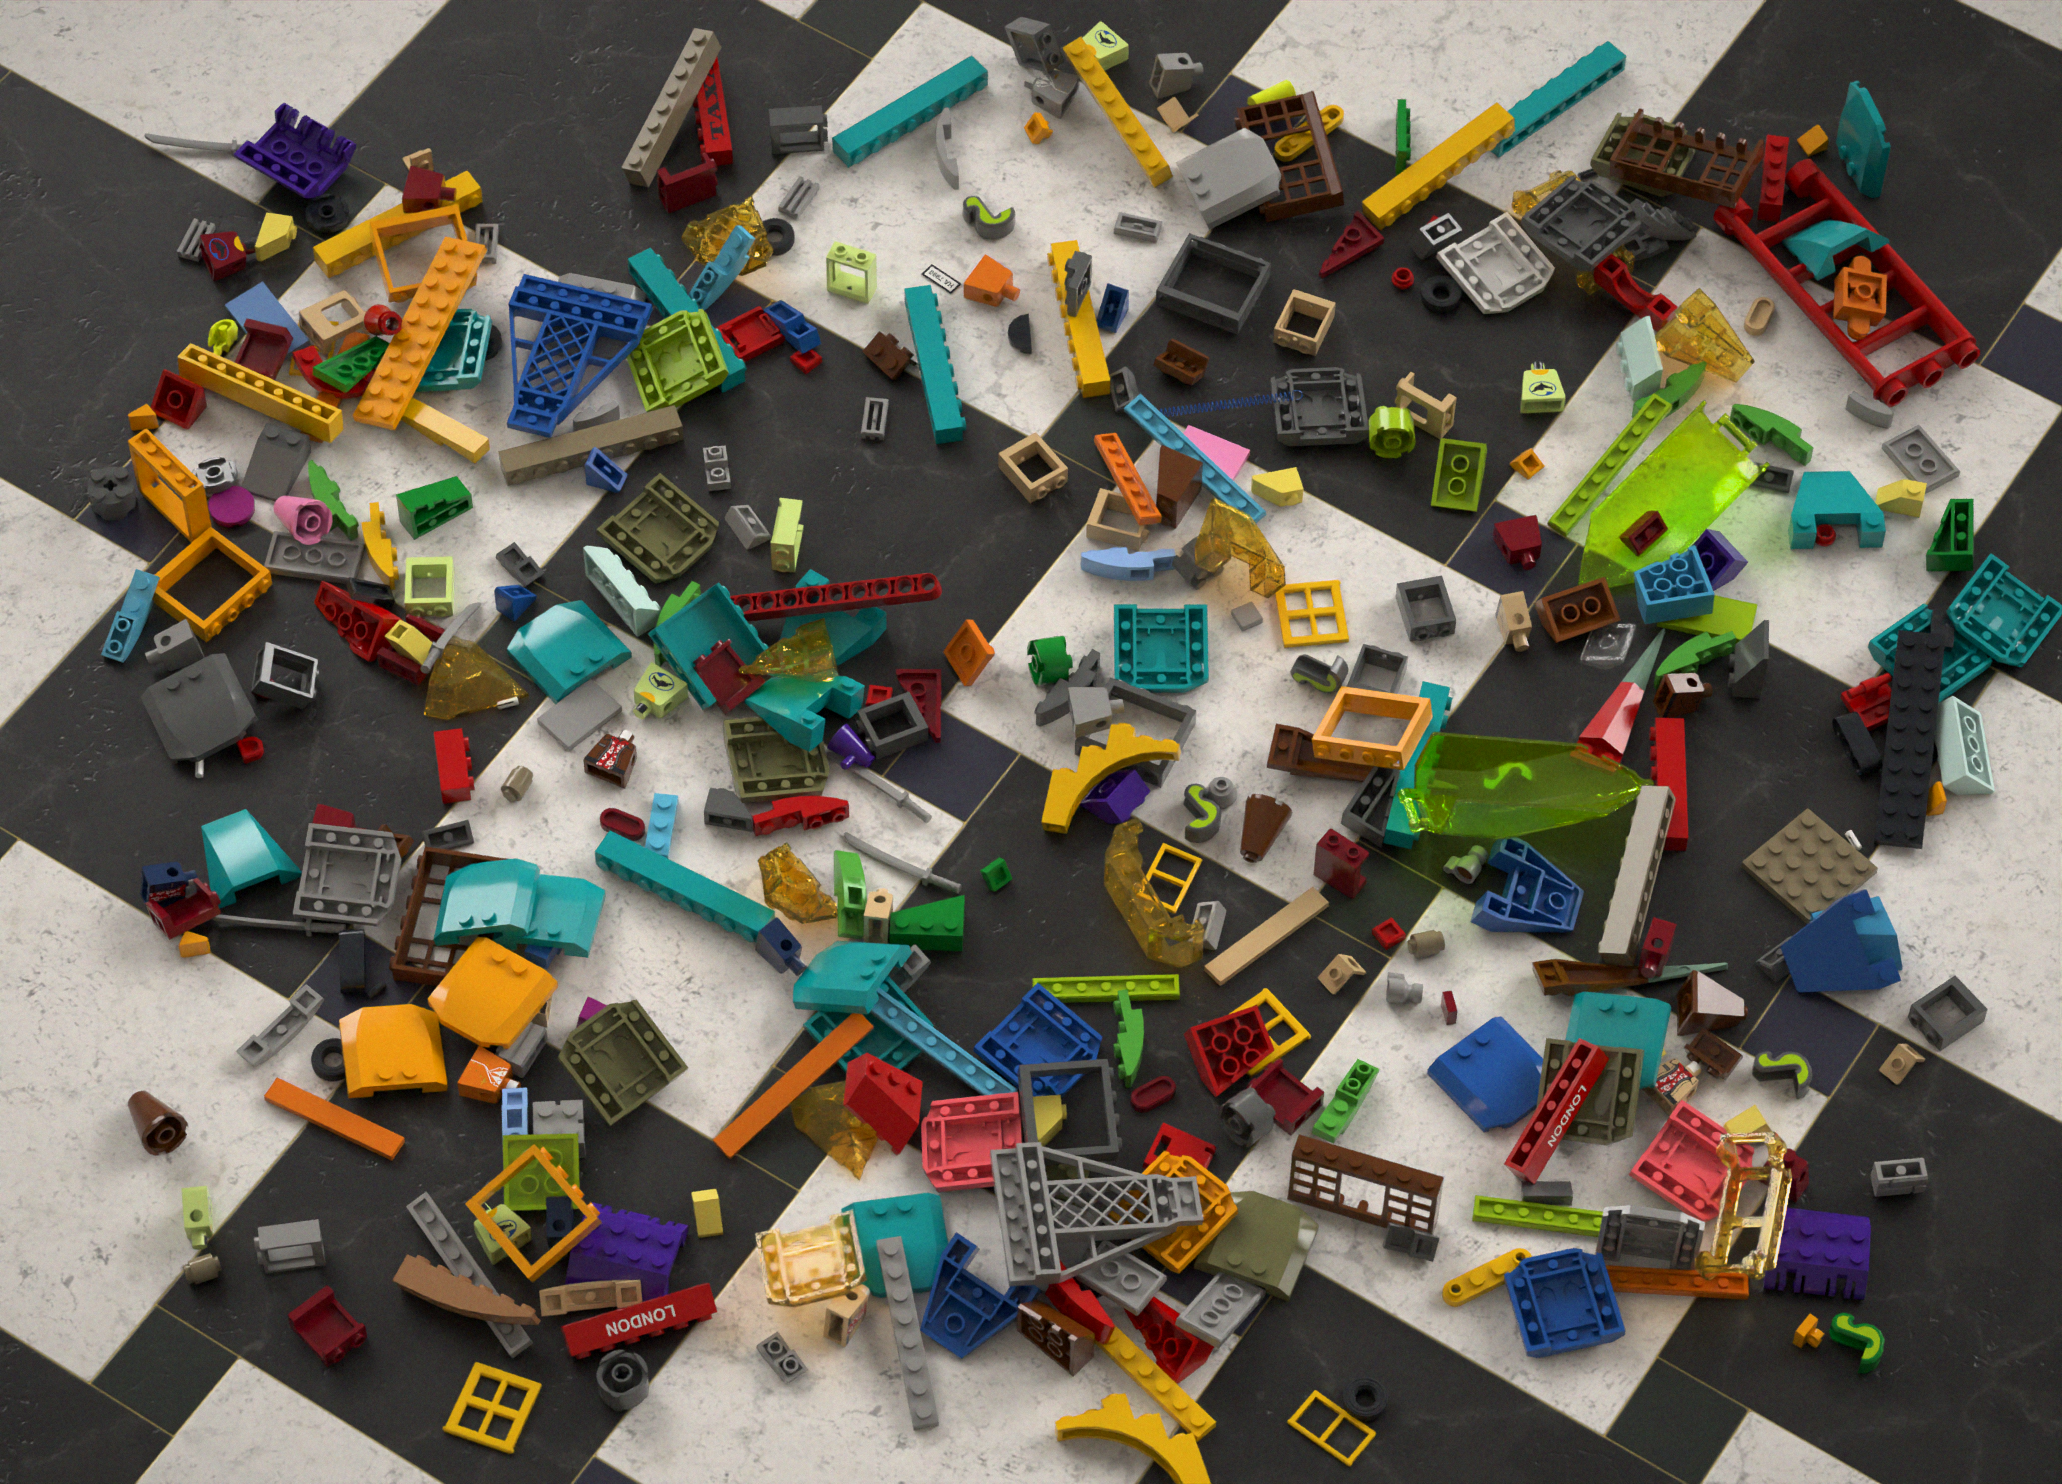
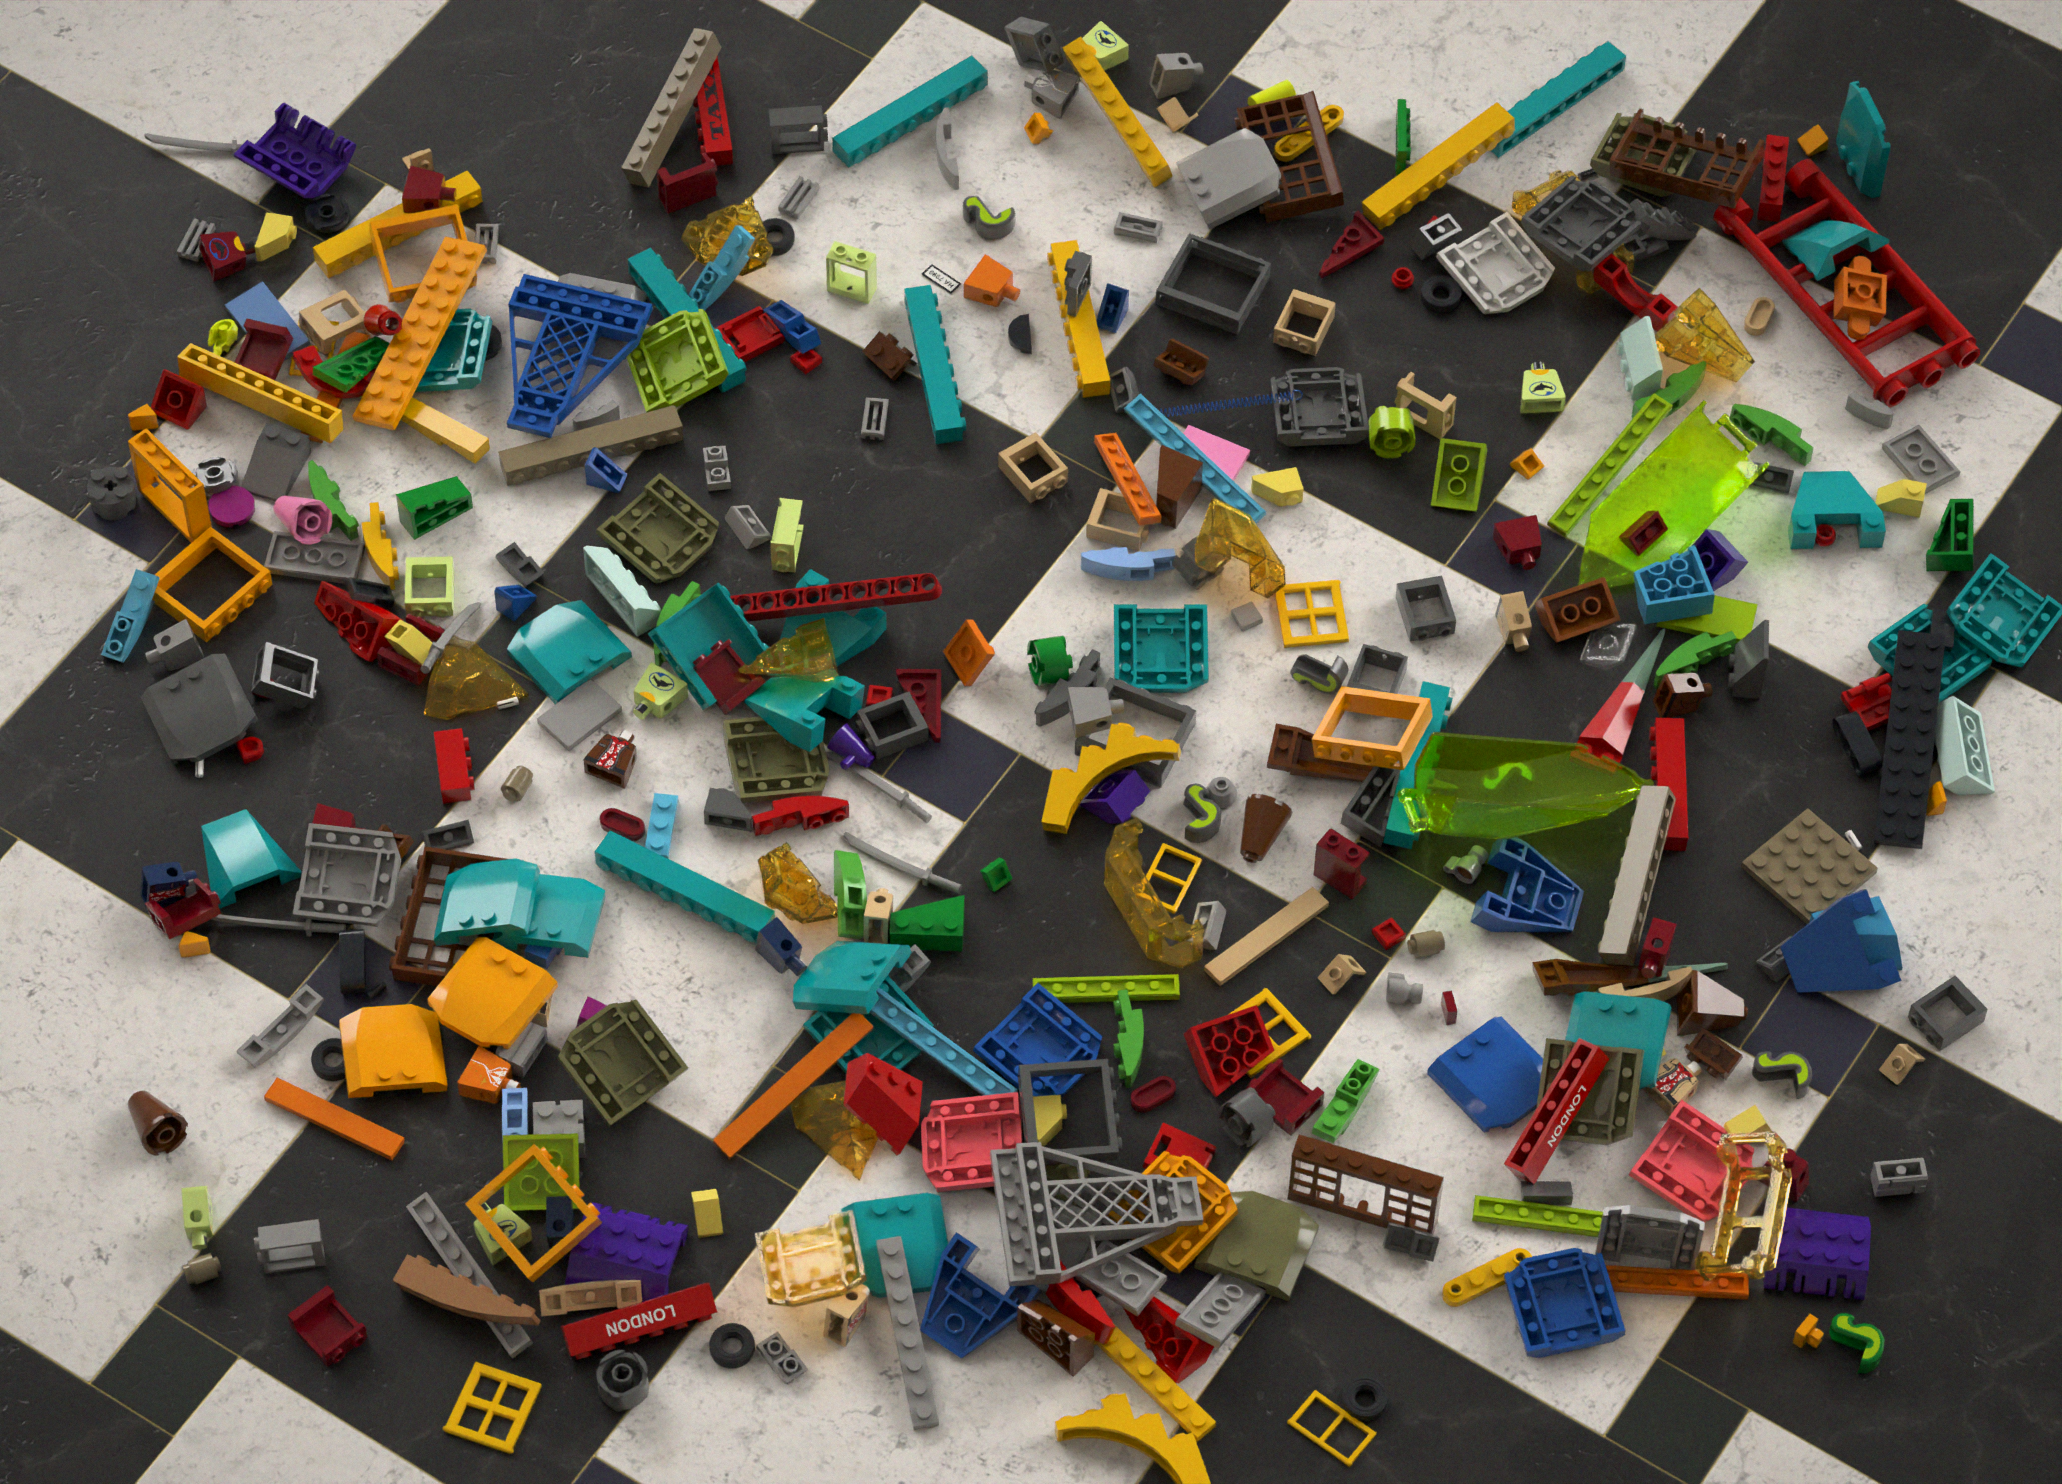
(734, 1360): none -> black tyre
(1660, 991): none -> tan slope

